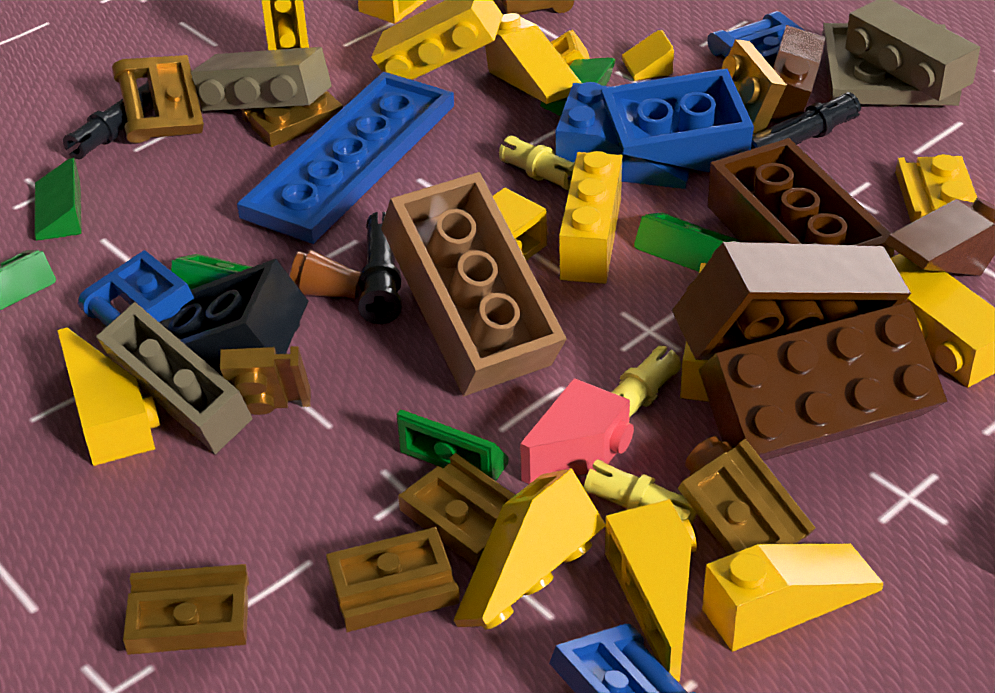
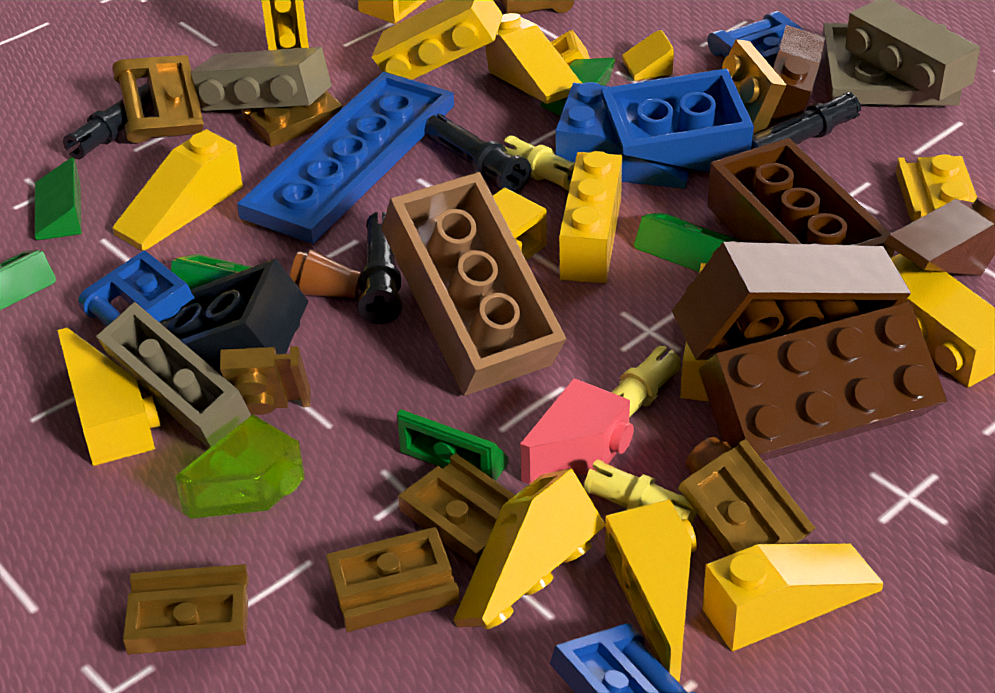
(181, 189): none -> yellow slope
(241, 472): none -> clear neon green slope
(487, 157): none -> black pin

